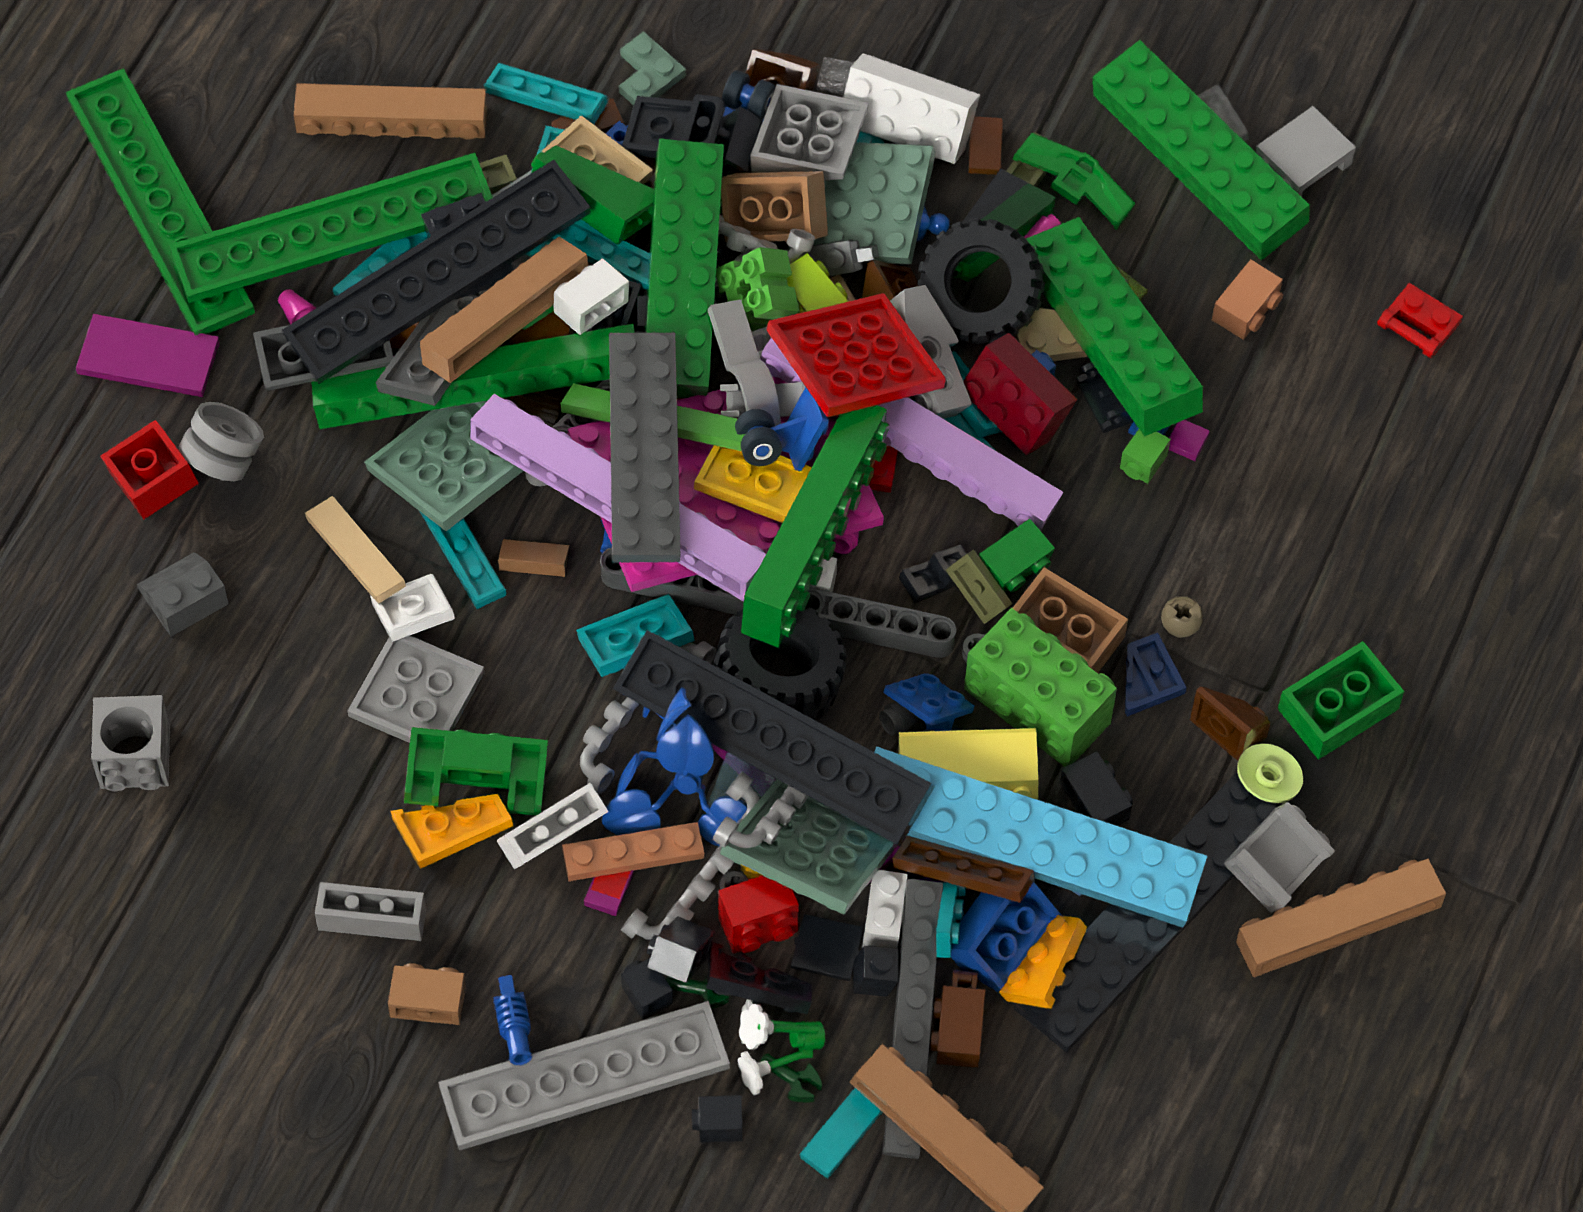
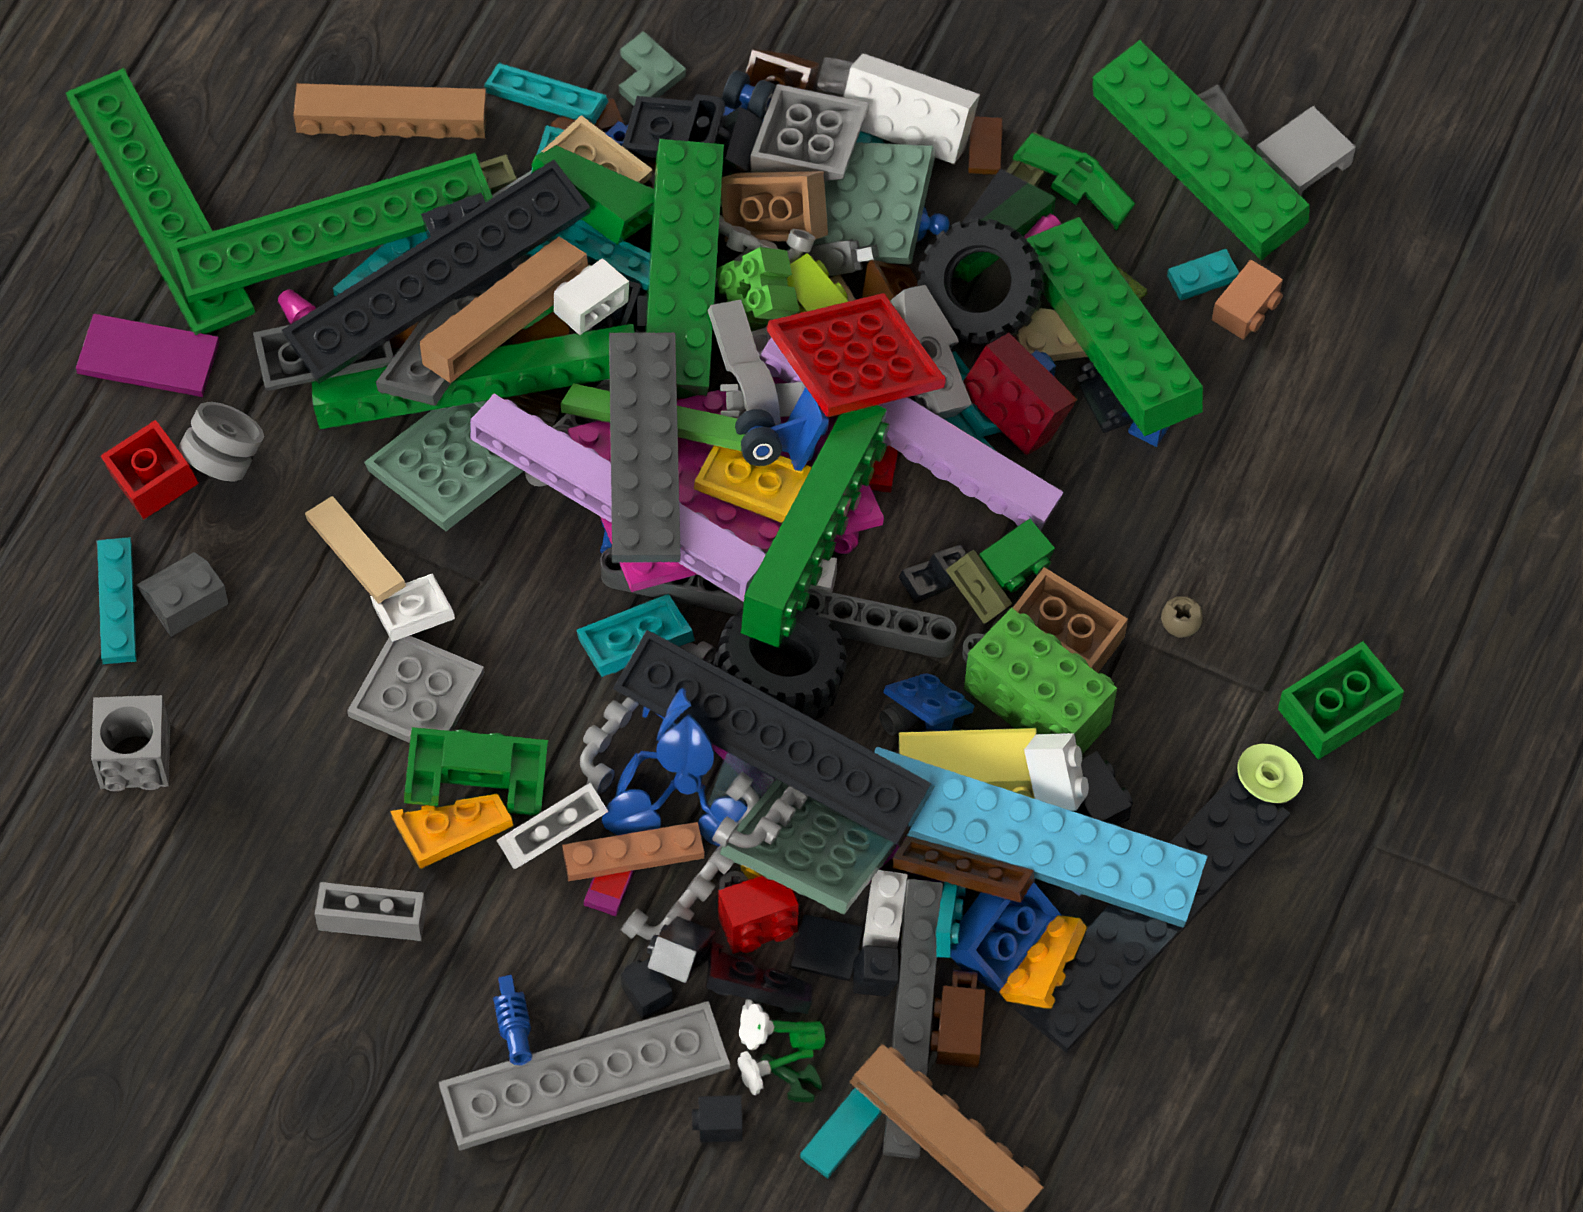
(116, 601): none -> teal plate
(427, 994): medium nougat brick -> none
(468, 562): teal tile -> none
(533, 557): medium nougat slope -> none
(698, 987): dark green bar -> none
(1056, 770): none -> white brick
(1144, 455): bright green brick -> none
(1150, 675): dark blue wing -> none
(1188, 439): magenta tile -> none
(1202, 274): none -> teal plate
(1229, 721): reddish brown slope -> none
(1279, 856): light grey panel -> none
(1340, 916): medium nougat brick -> none
(1423, 313): red plate -> none

